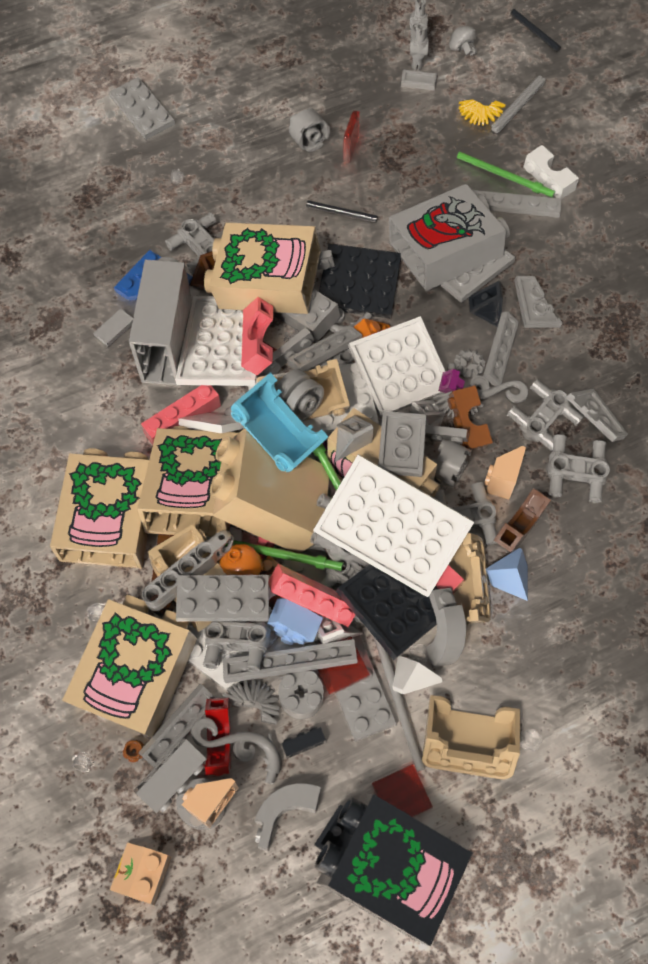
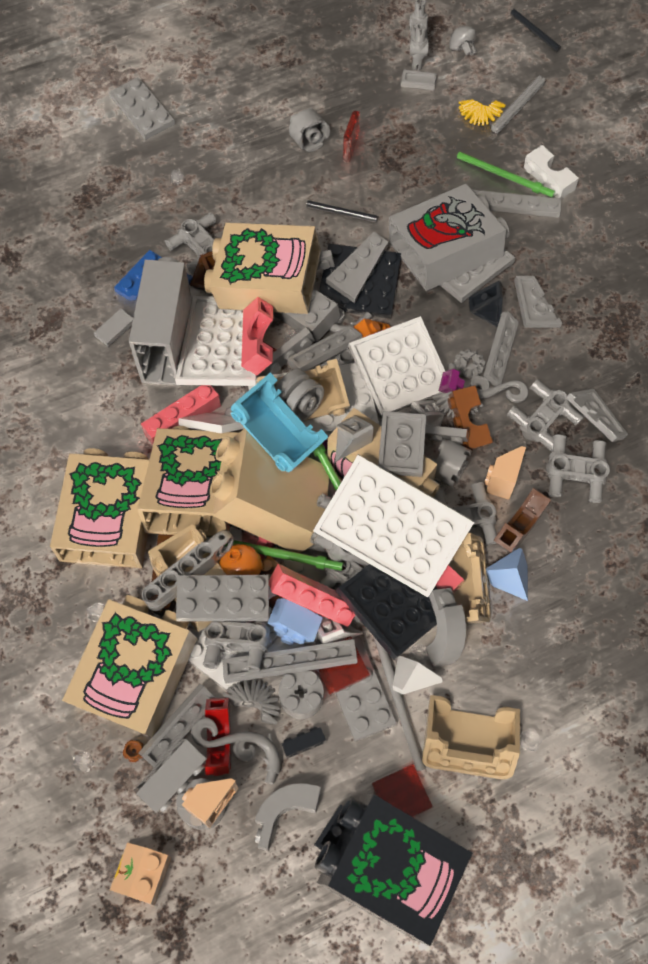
(353, 273): none -> light grey wing

